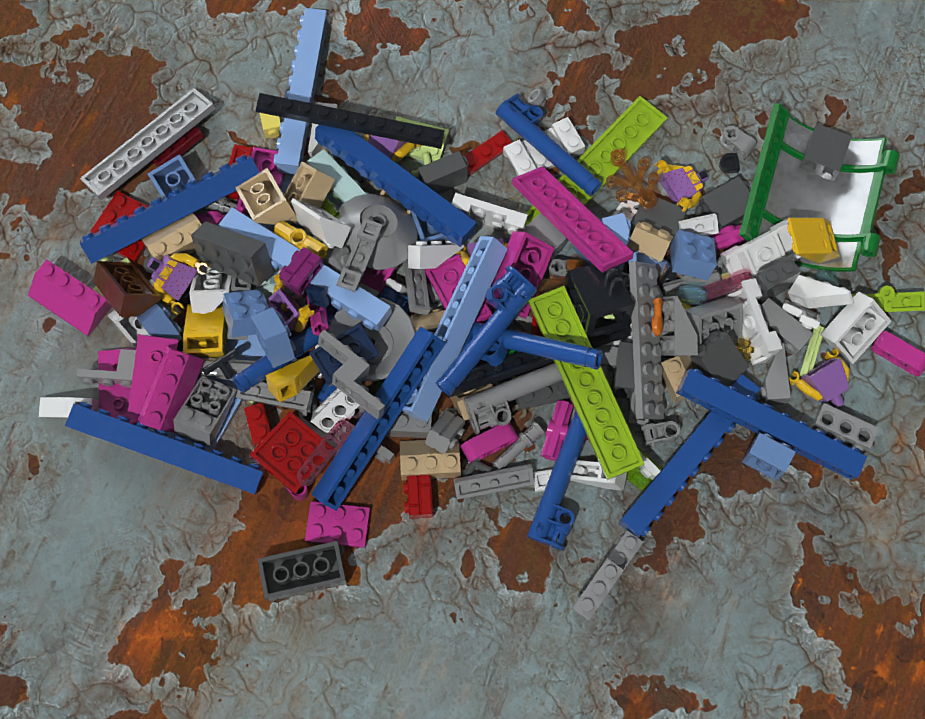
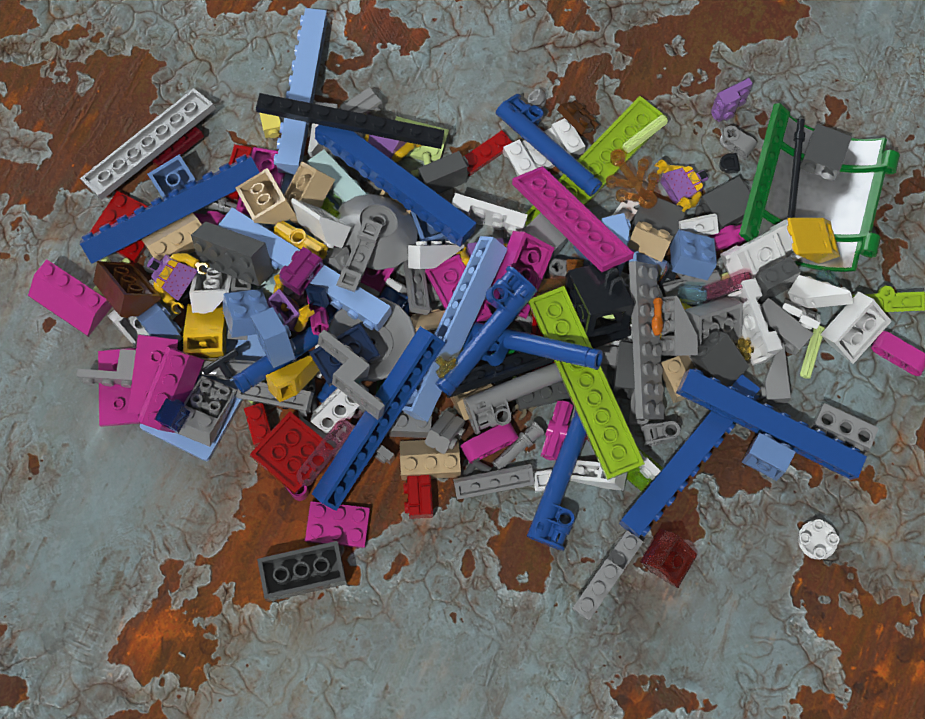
(61, 406): white slope -> none
(163, 448): blue brick -> none
(172, 414): none -> clear blue brick
(364, 103): none -> light grey brick
(444, 365): none -> clear yellow plant
(578, 117): none -> reddish brown plate
(645, 133): none -> yellowish green axle
(669, 557): none -> clear red slope
(730, 99): none -> medium lavender plate
(799, 138): none -> black bar
(818, 539): none -> white dish
(826, 380): medium lavender torso -> none

